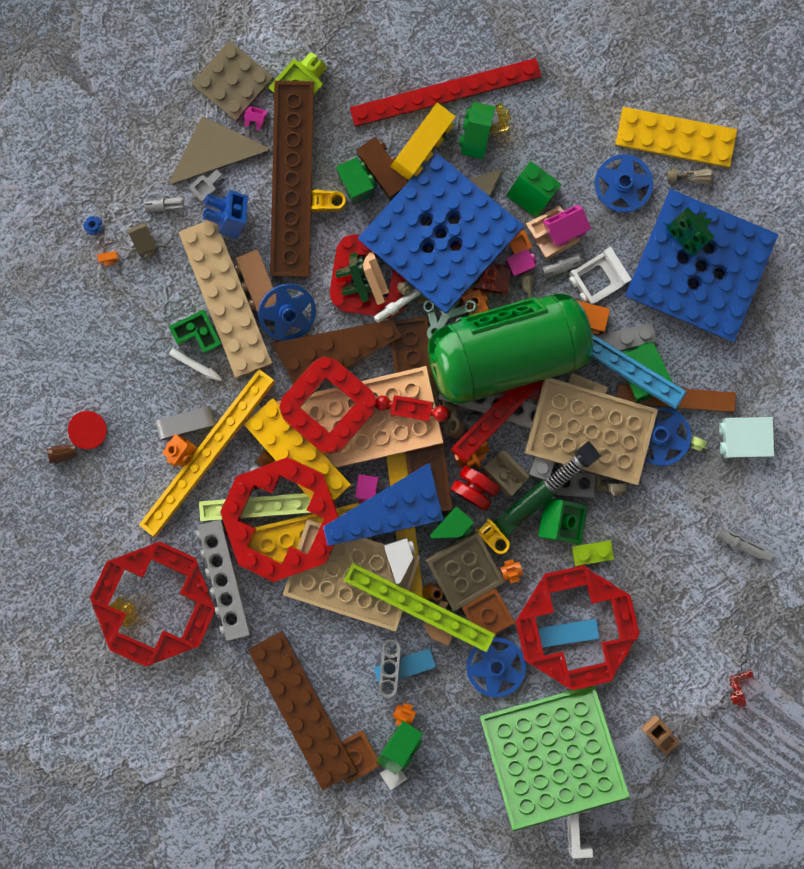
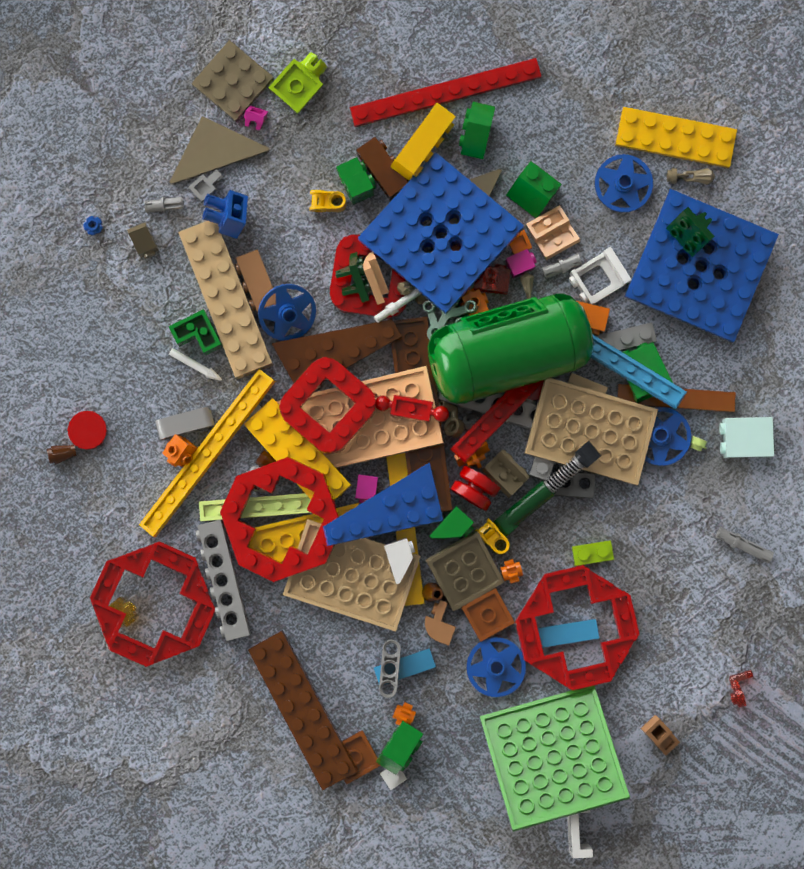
(109, 258): orange plate -> none
(292, 178): reddish brown plate -> none
(419, 607): lime plate -> none
(503, 117): clear yellow plate -> none
(563, 521): green slope -> none
(567, 225): dark pink brick -> none
(615, 489): dark tan plate -> none

